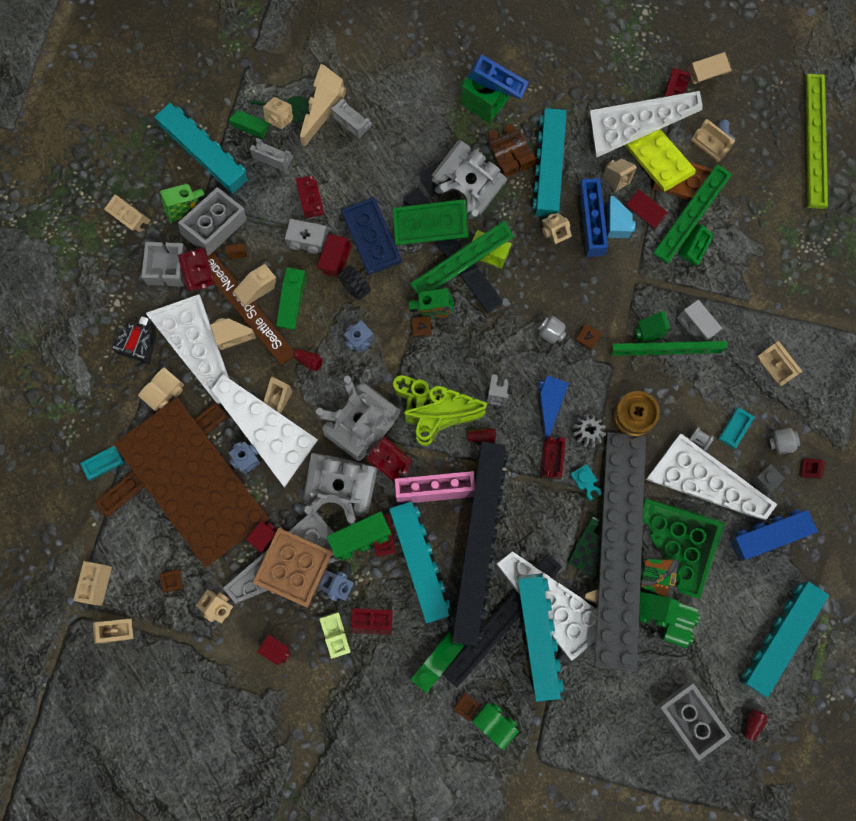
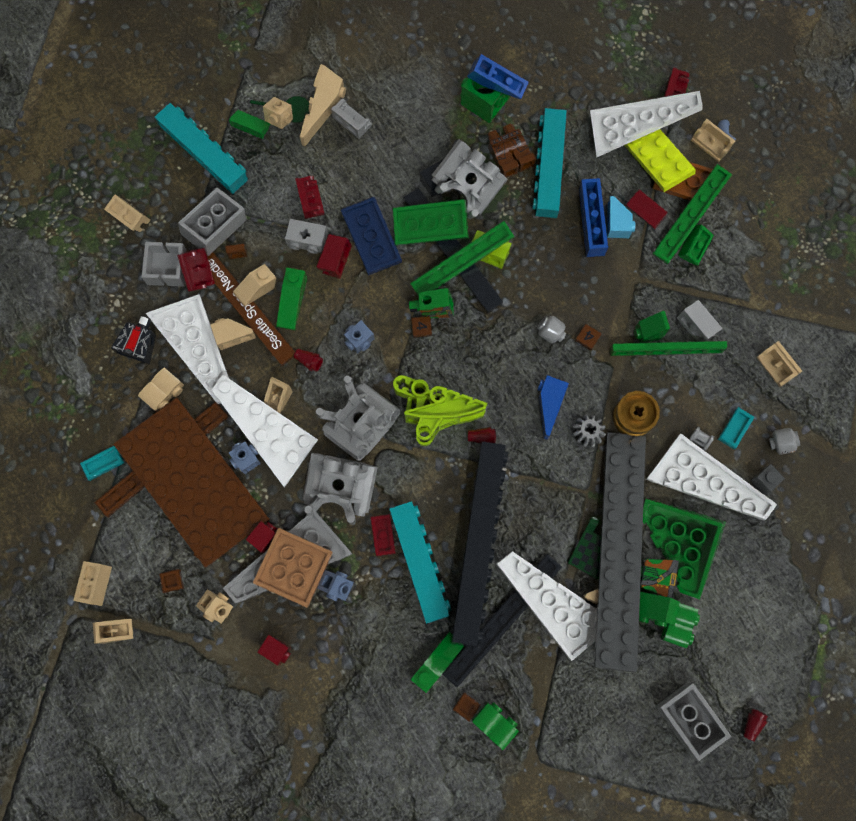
(179, 201): bright green torso -> none
(271, 155): light grey hinge -> none
(335, 634): yellowish green slope -> none
(354, 282): black tyre -> none
(359, 536): green brick -> none
(372, 621): dark red hinge -> none
(388, 459): dark red hinge -> none
(435, 487): bright pink brick -> none
(497, 395): light grey hinge -> none
(539, 637): teal brick -> none
(553, 458): dark red hinge -> none
(556, 228): tan brick -> none
(584, 480): teal plate -> none
(619, 173): tan slope -> none
(709, 68): tan hinge -> none
(773, 535): blue brick -> none
(784, 639): teal brick -> none
(812, 468): dark red slope -> none
(816, 141): lime tile -> none

